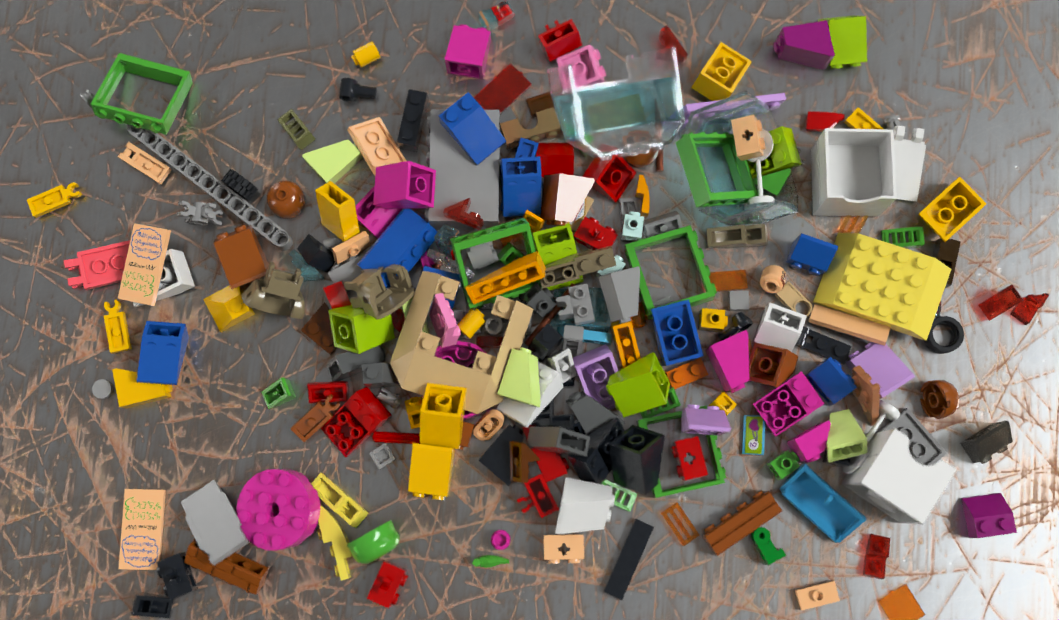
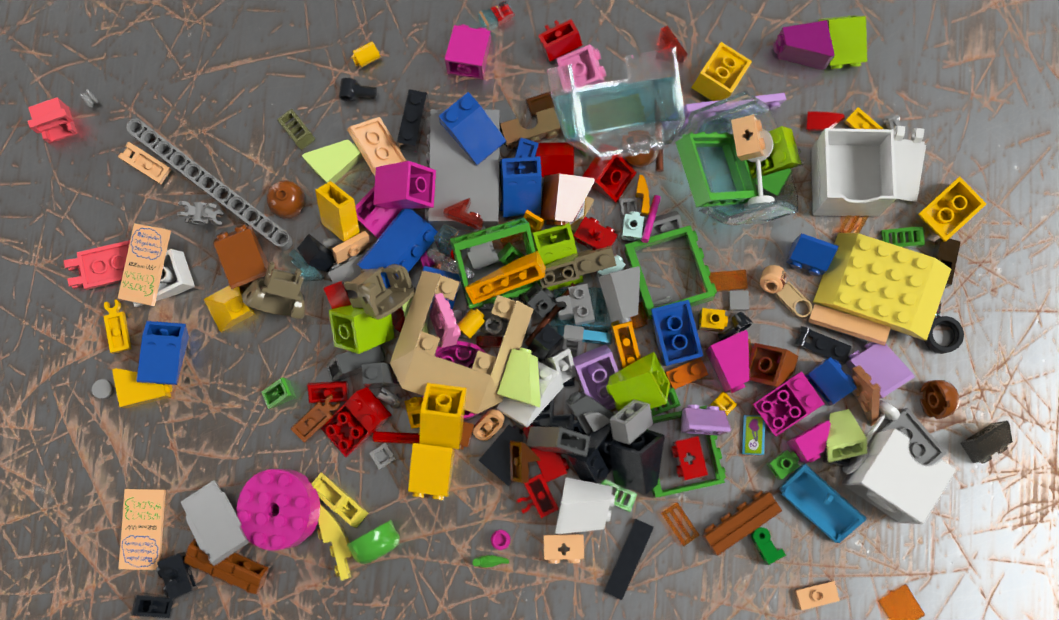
(52, 120): none -> coral plate
(52, 199): yellow plate -> none
(149, 69): bright green window -> none
(239, 185): black tyre -> none
(320, 330): reddish brown wing -> none
(387, 584): red brick -> none
(503, 90): clear red piece -> none
(596, 420): none -> light grey tile
(631, 421): none -> light grey brick
(651, 218): none -> dark pink bar
(737, 236): dark tan slope -> none
(779, 327): white slope -> none
(875, 557): clear red slope -> none
(988, 516): magenta slope -> none
(1000, 302): clear red slope -> none
(1026, 309): clear red slope -> none

